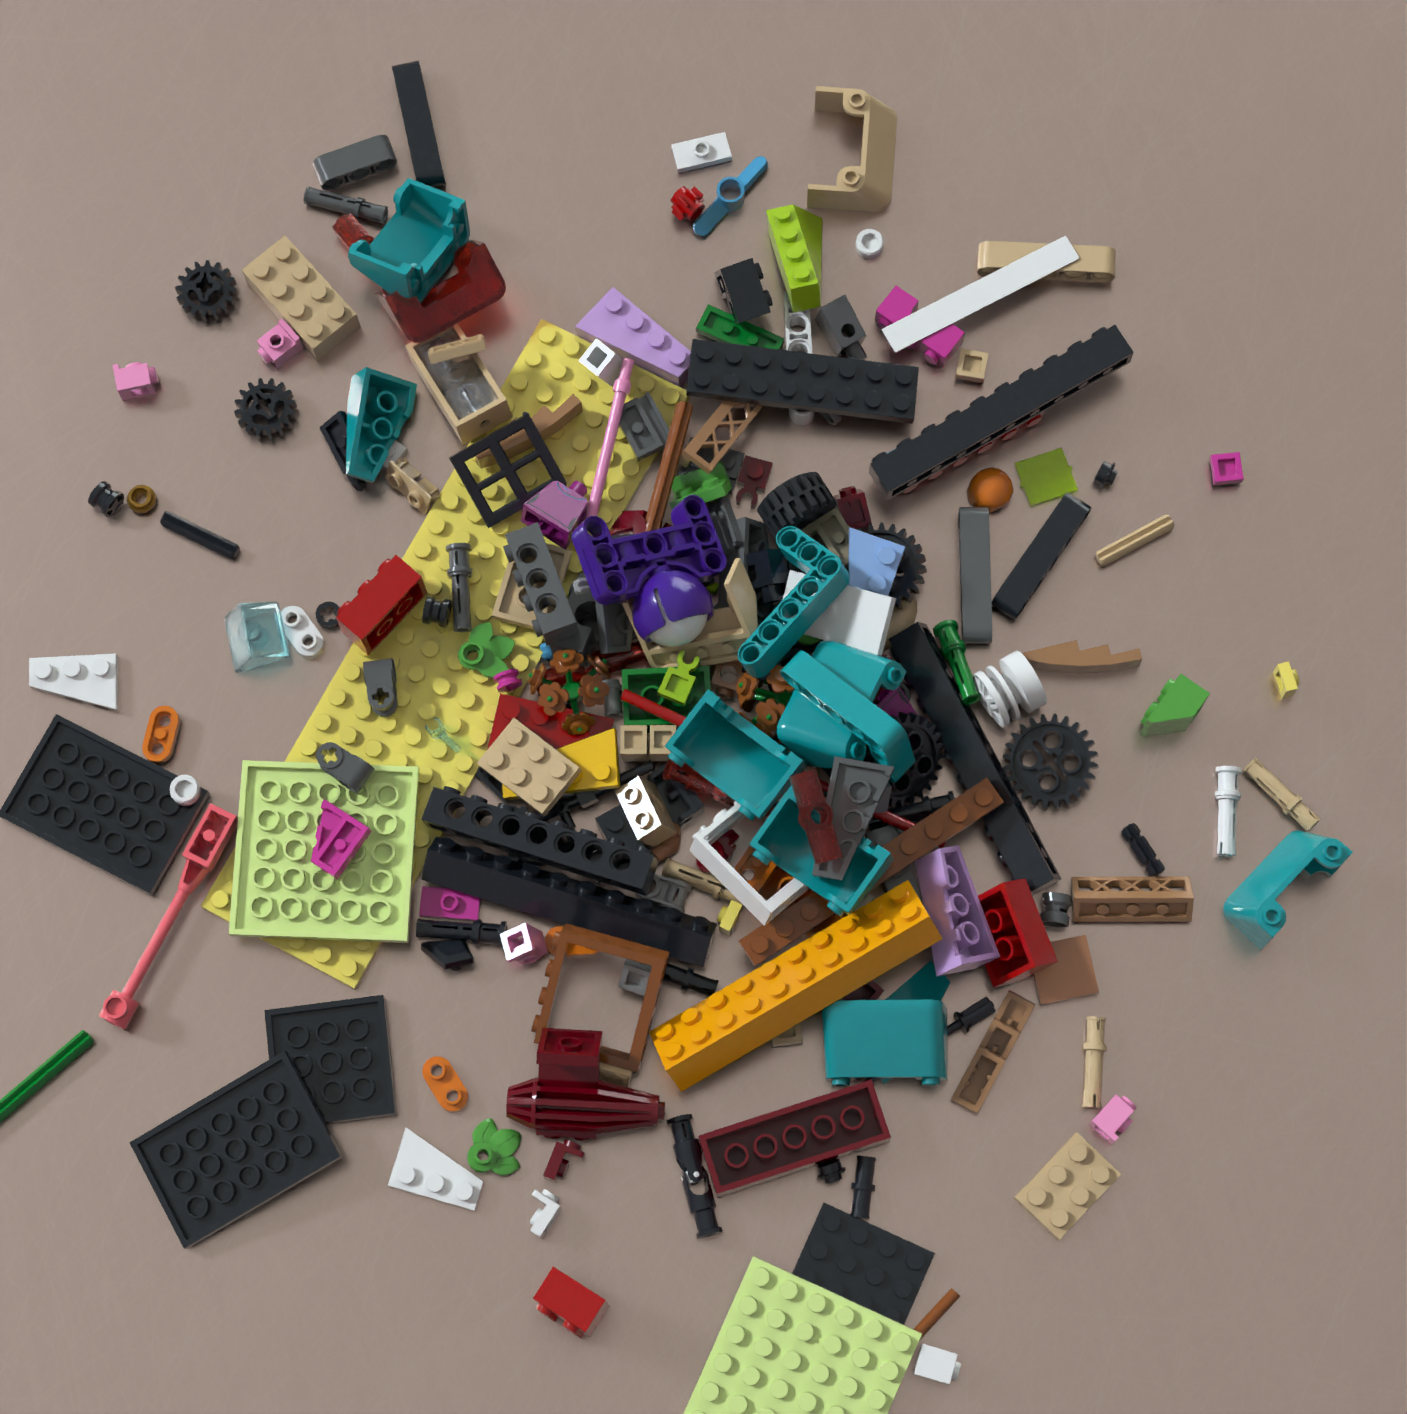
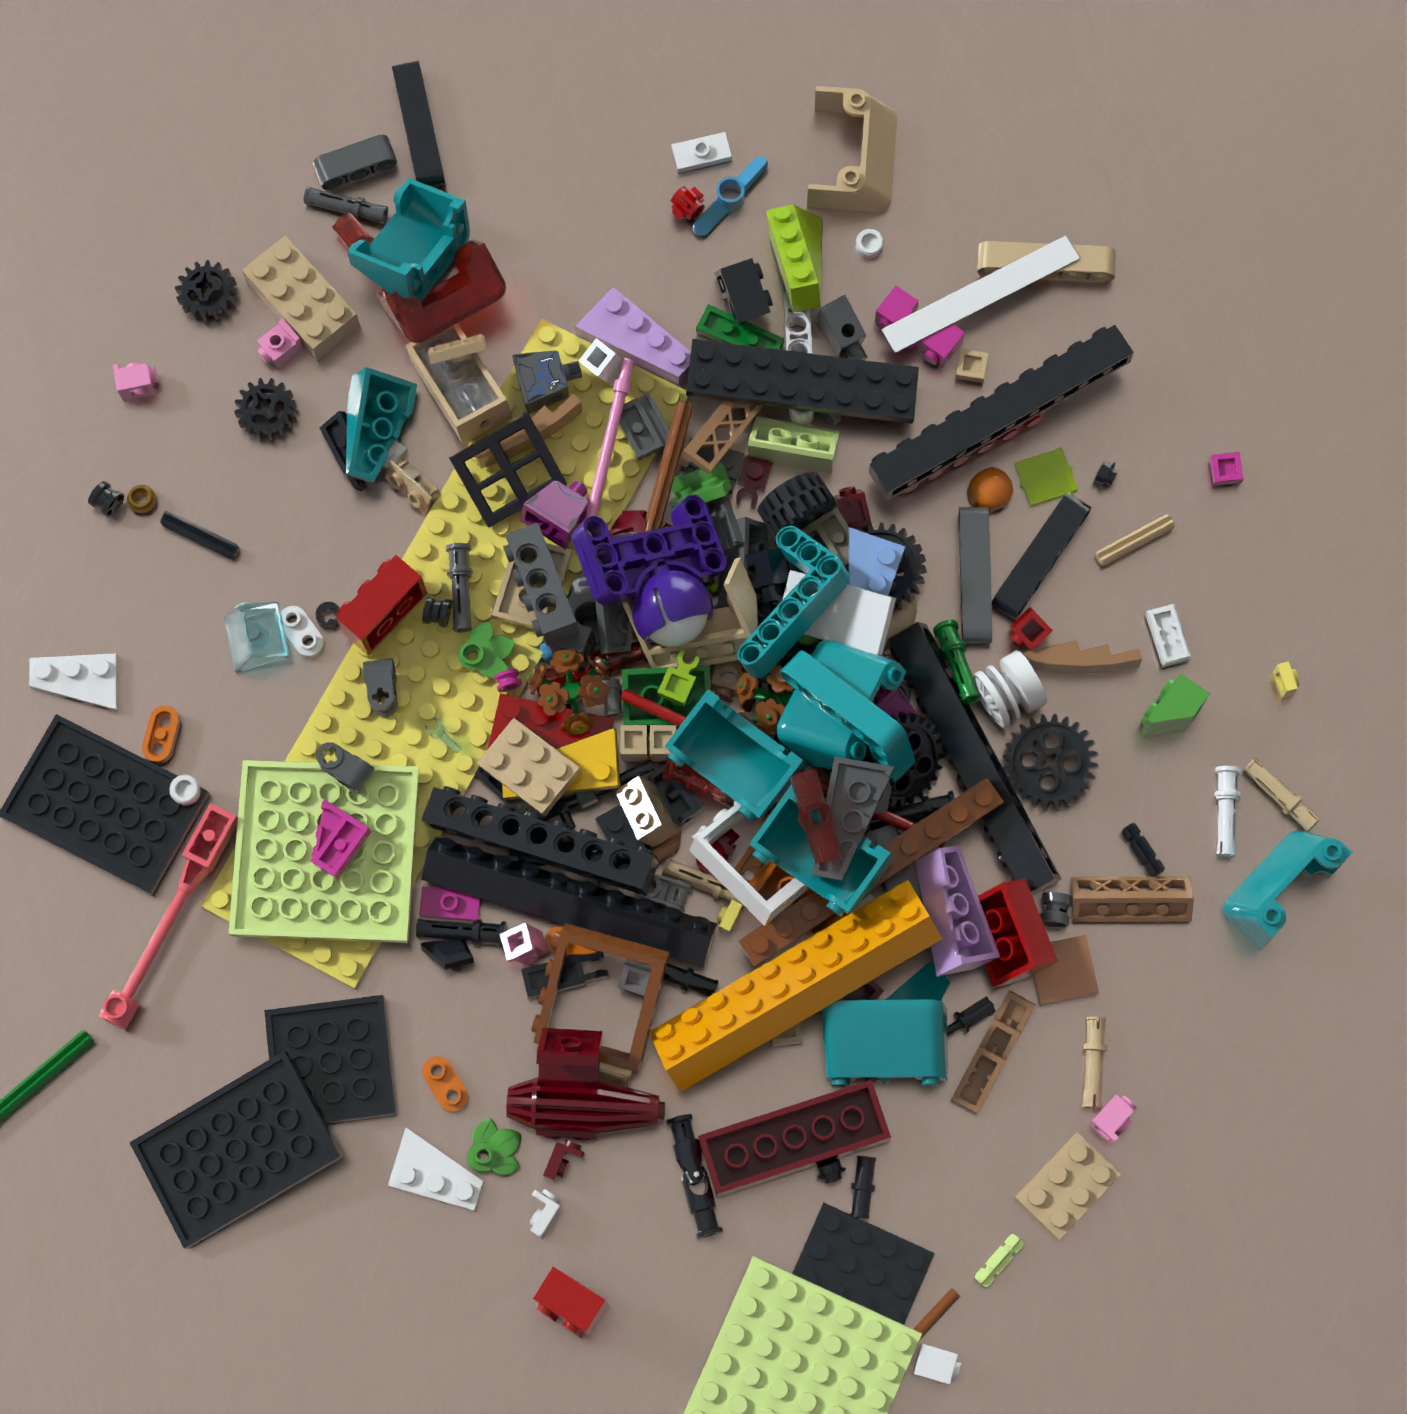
(543, 378): none -> dark grey torso
(571, 976): none -> black hinge
(793, 444): none -> yellowish green slope
(999, 1260): none -> yellowish green axle
(1029, 629): none -> red brick
(1168, 635): none -> white plate

